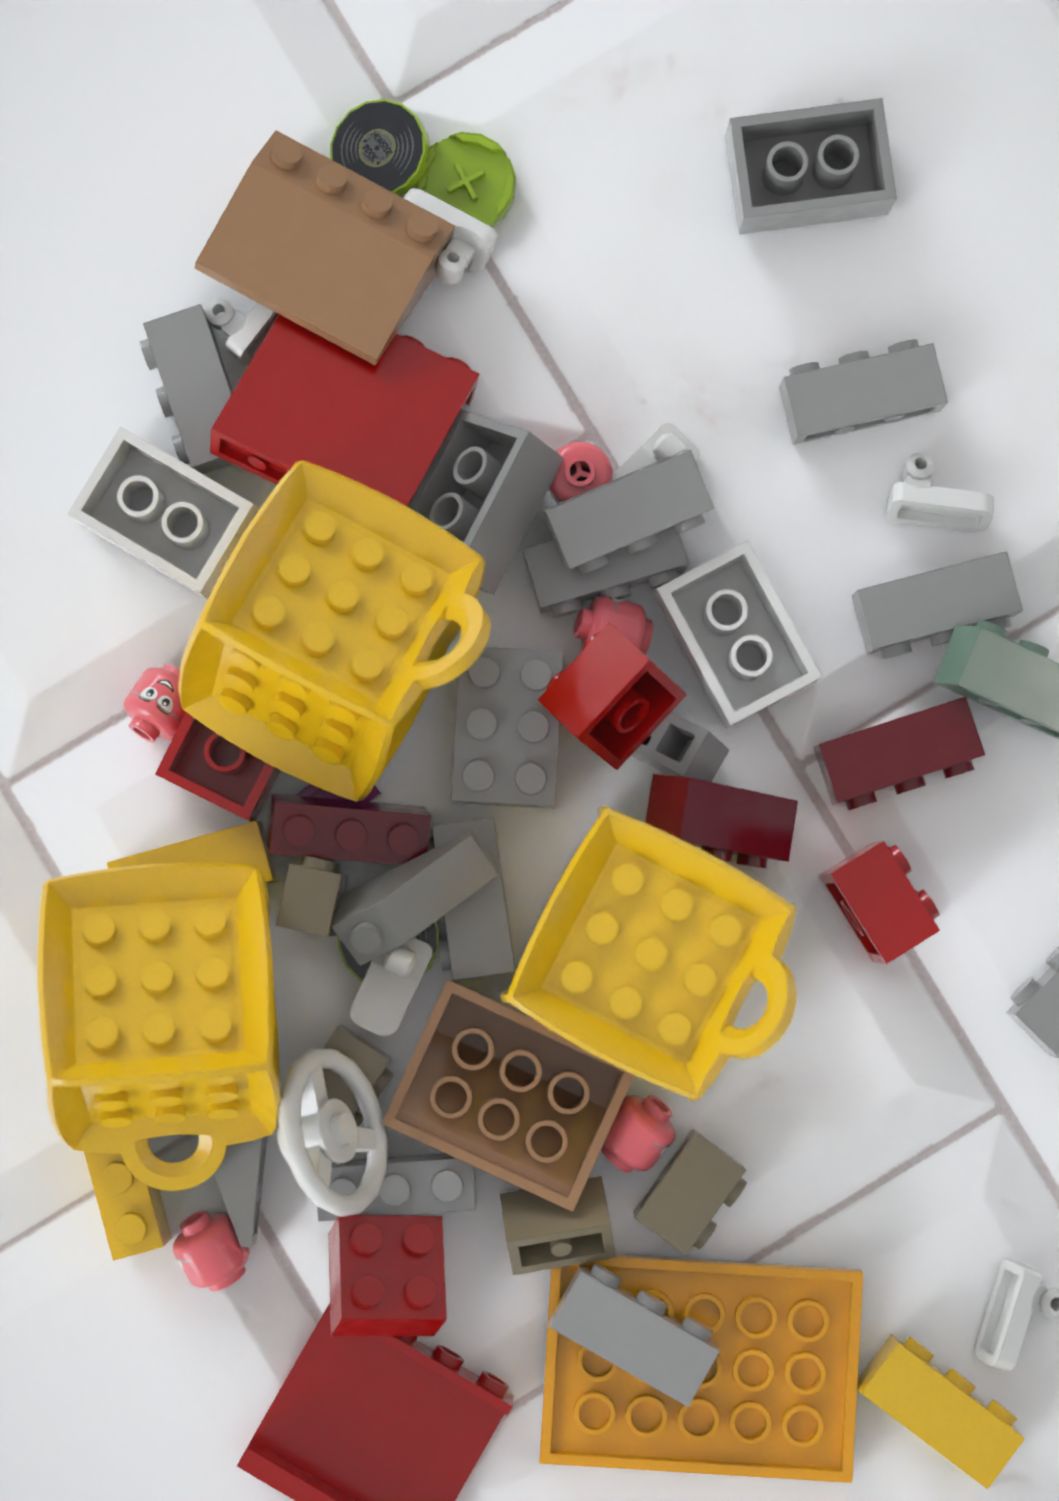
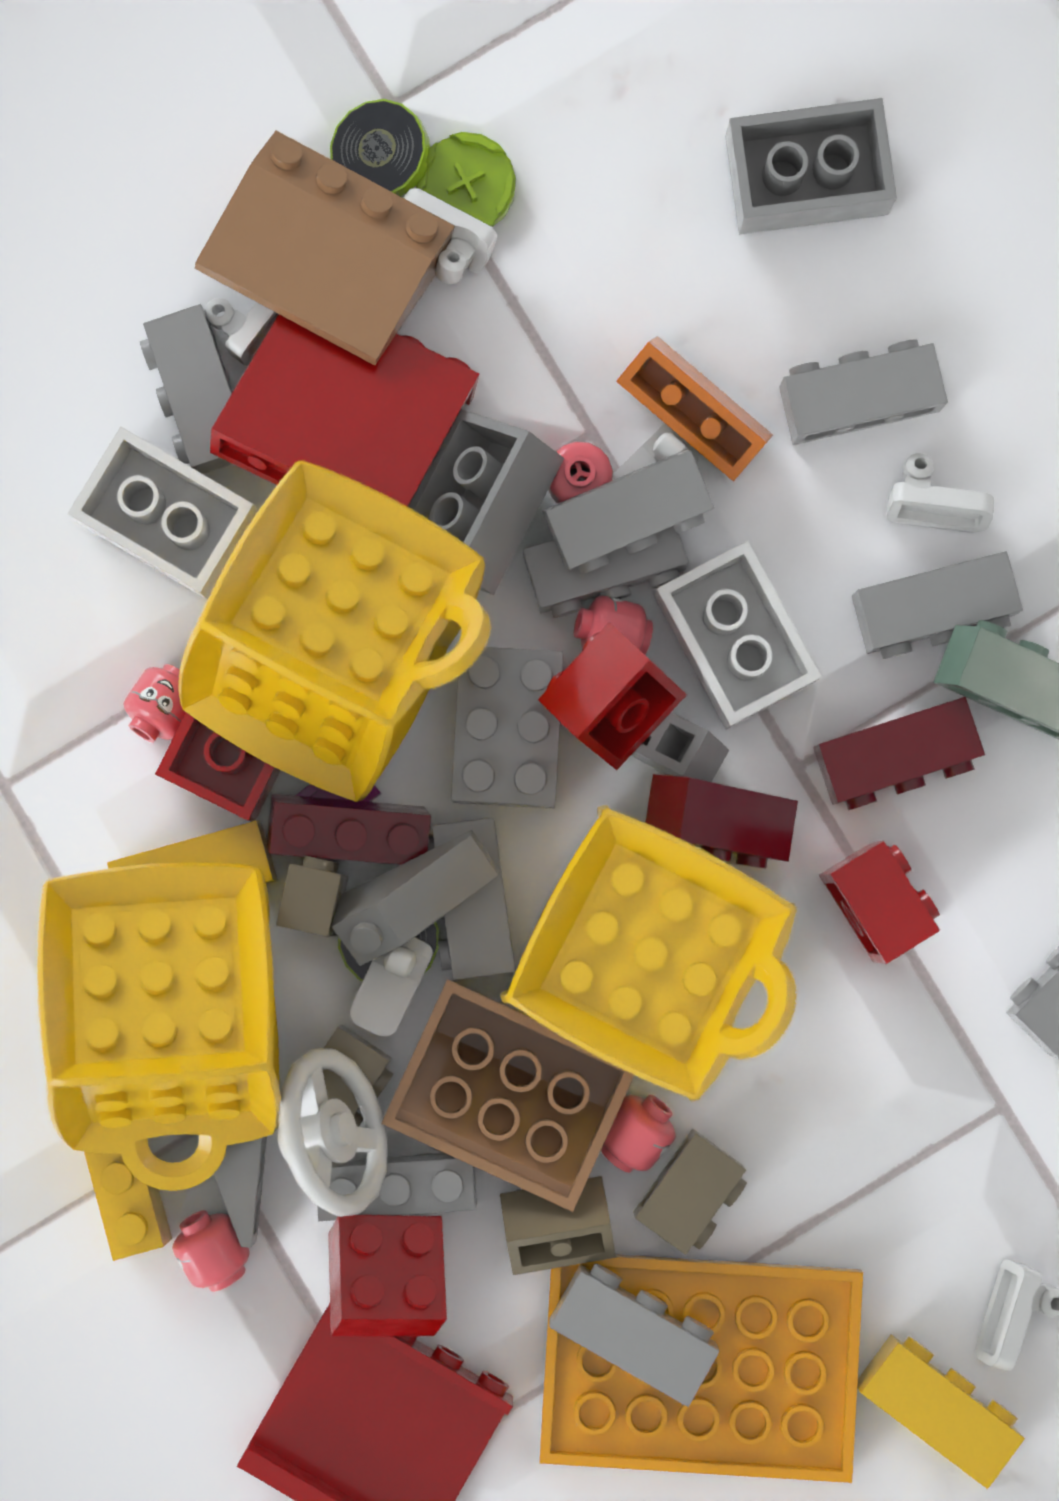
(694, 408): none -> orange brick

